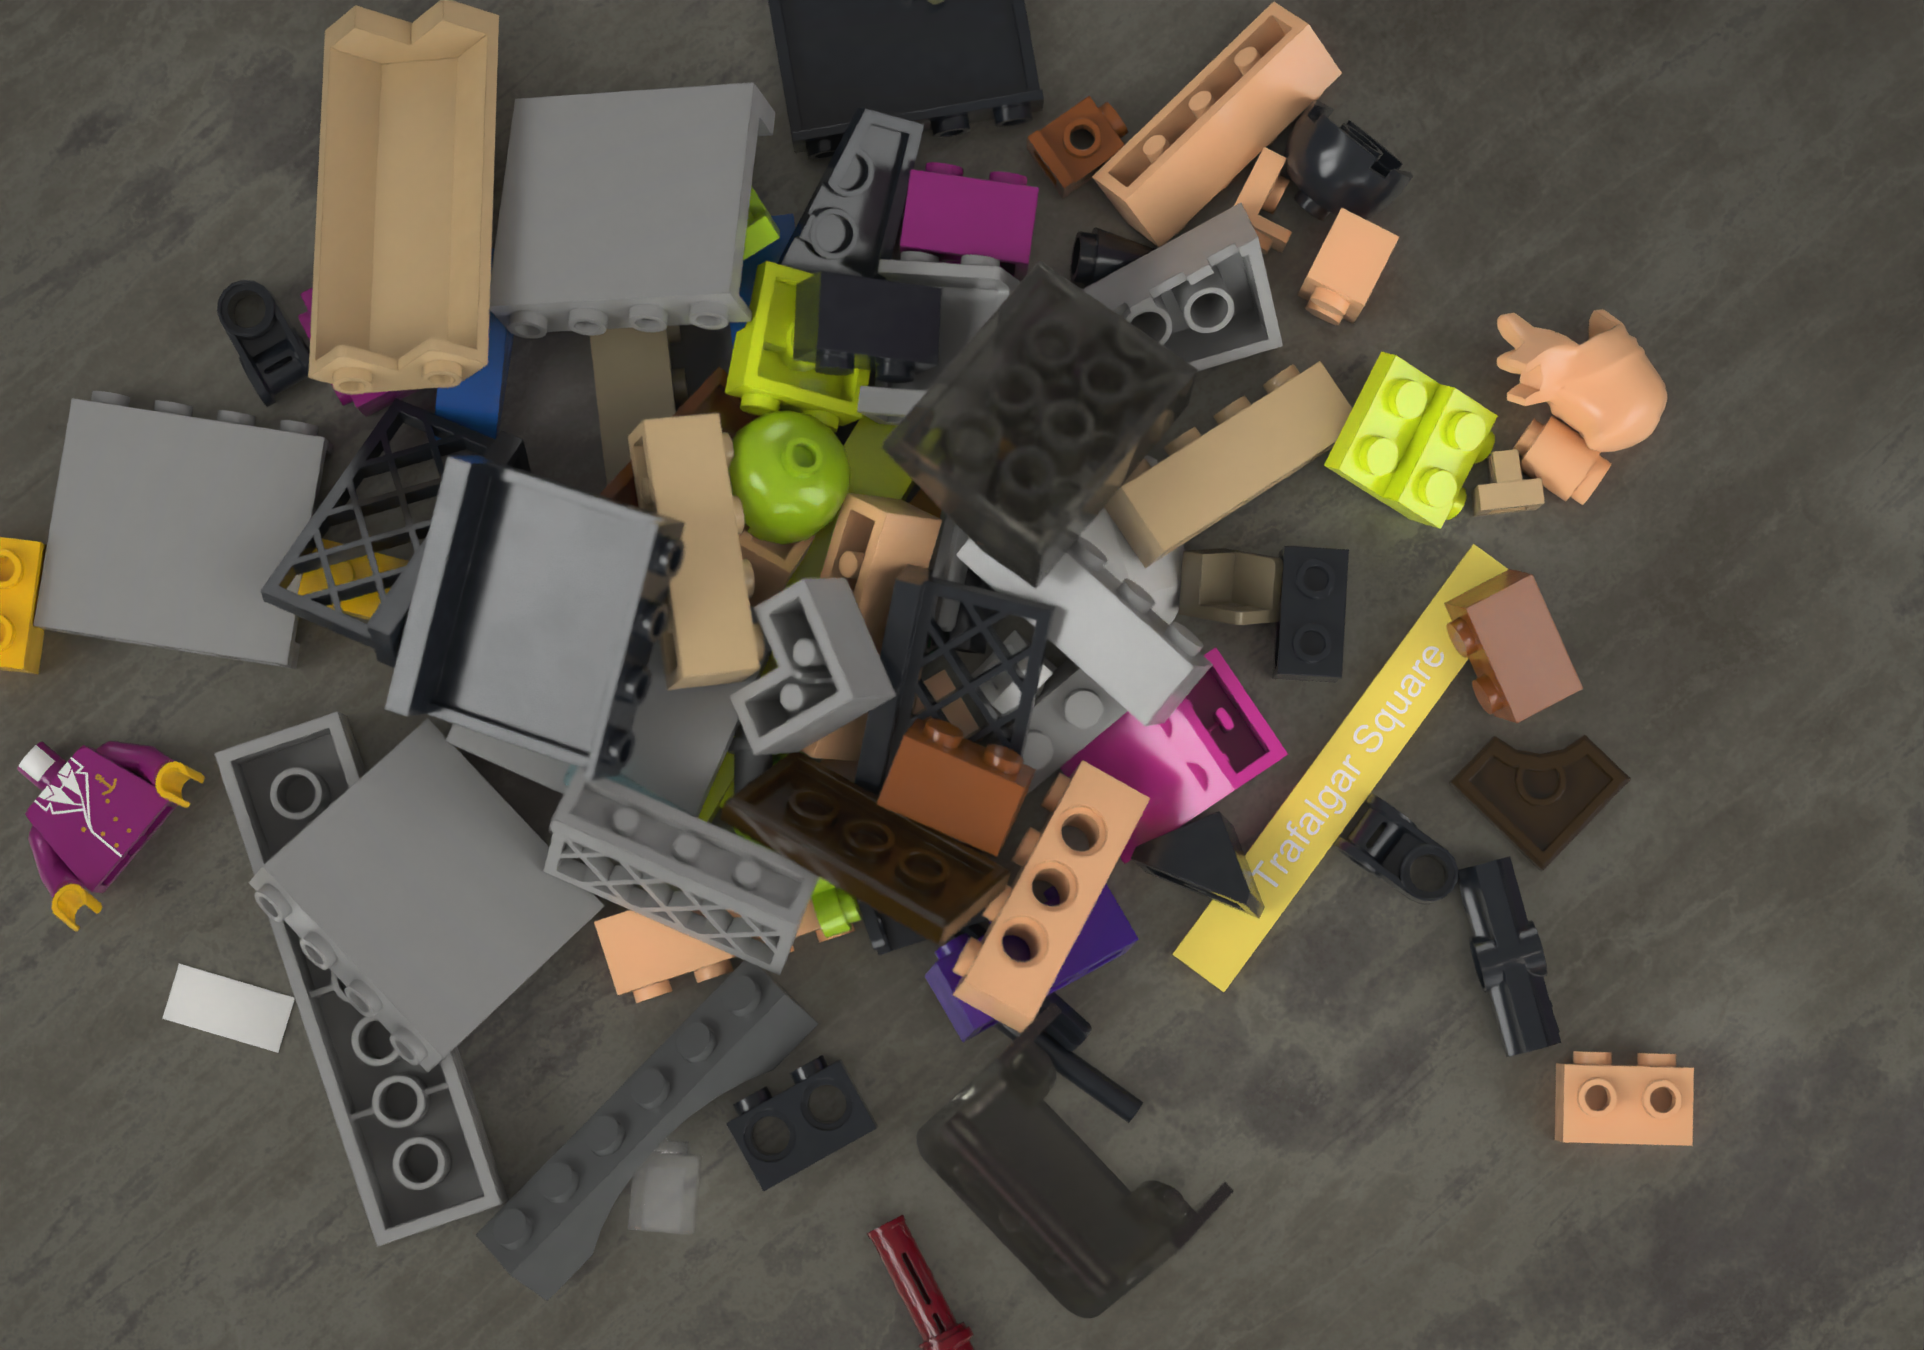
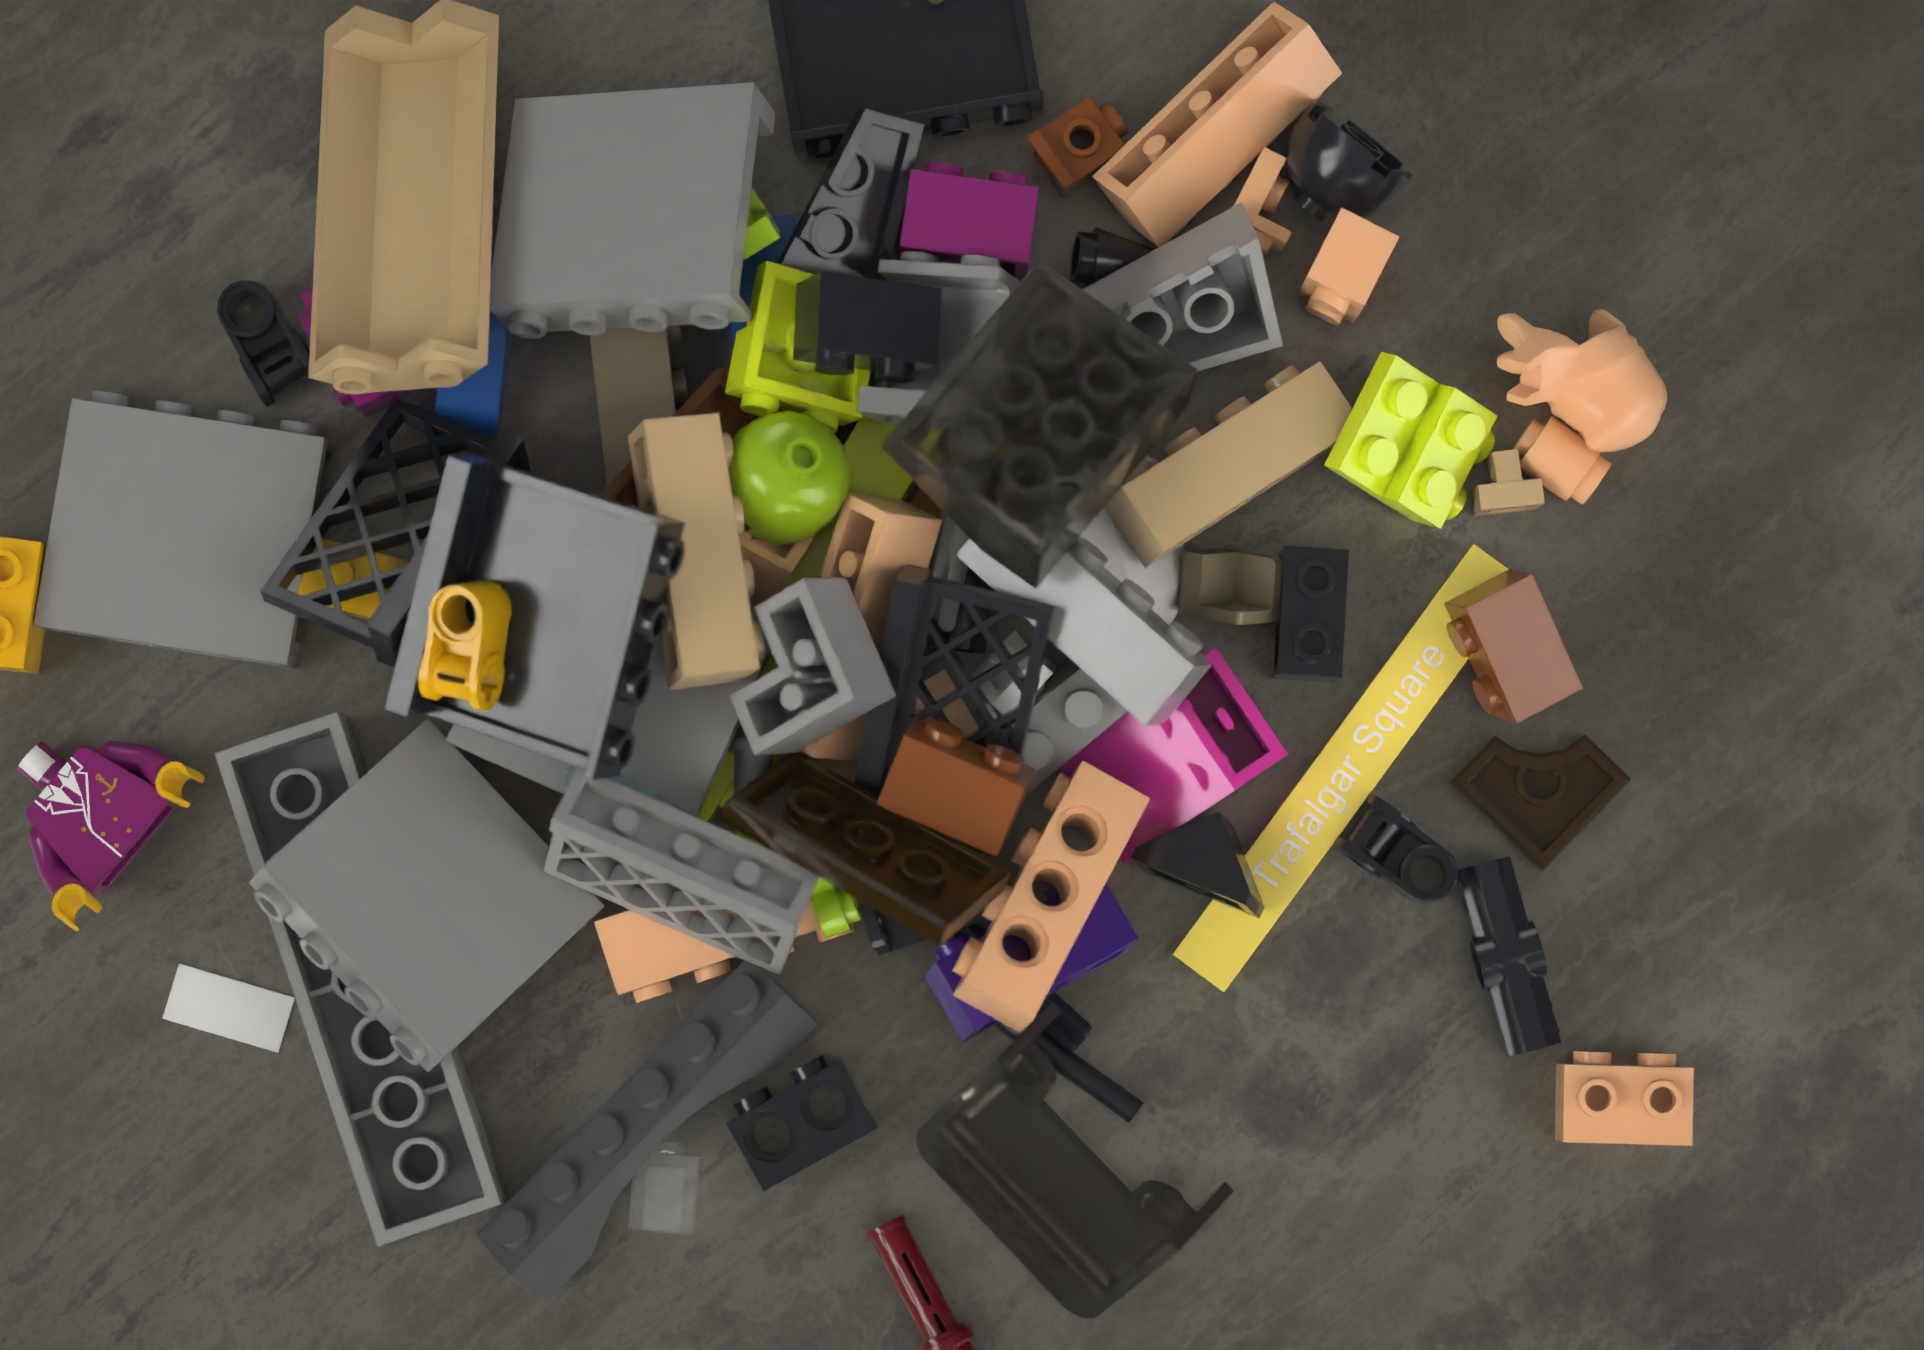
(465, 651): none -> yellow piece

